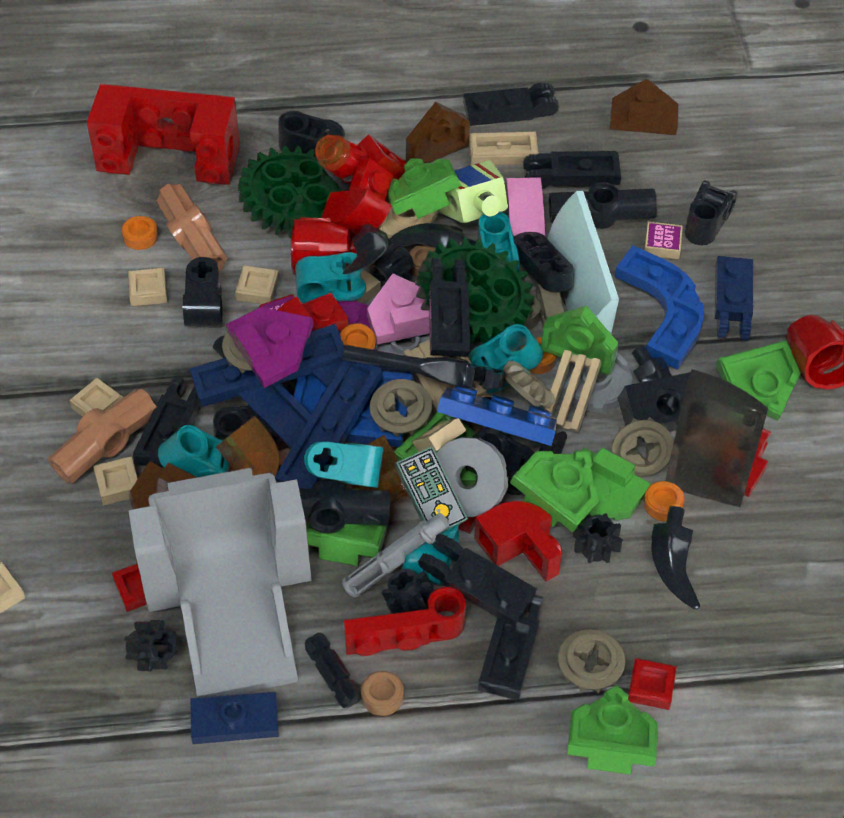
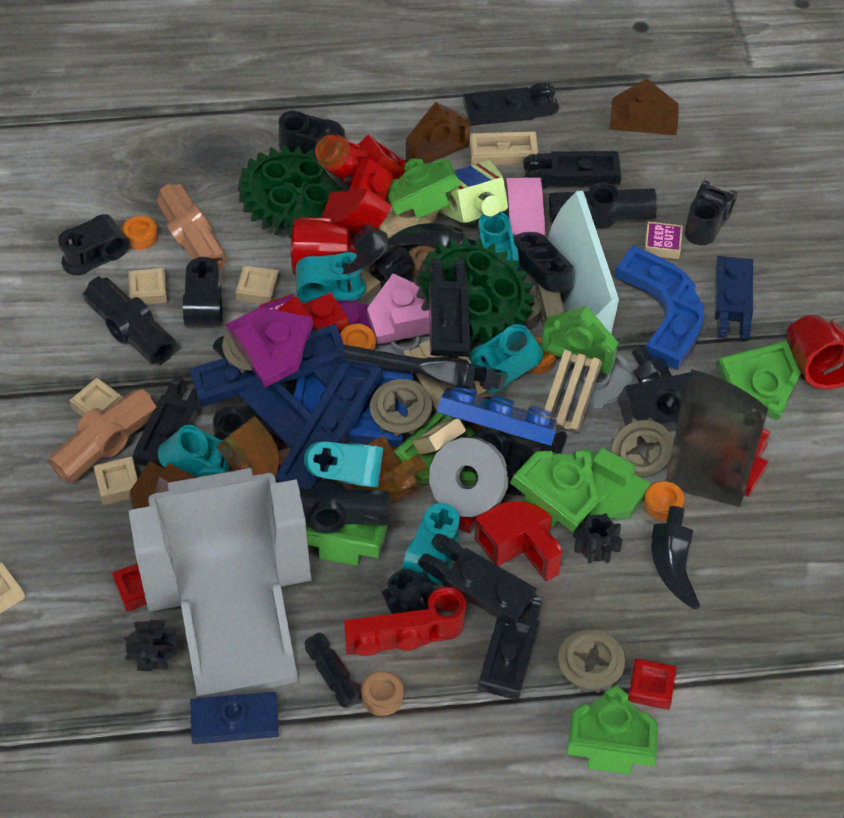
(94, 242): none -> black piece
(129, 320): none -> black piece
(134, 116): red plate -> none
(393, 556): light grey piece -> none
(430, 487): tile -> none
(528, 385): dark tan gear -> none

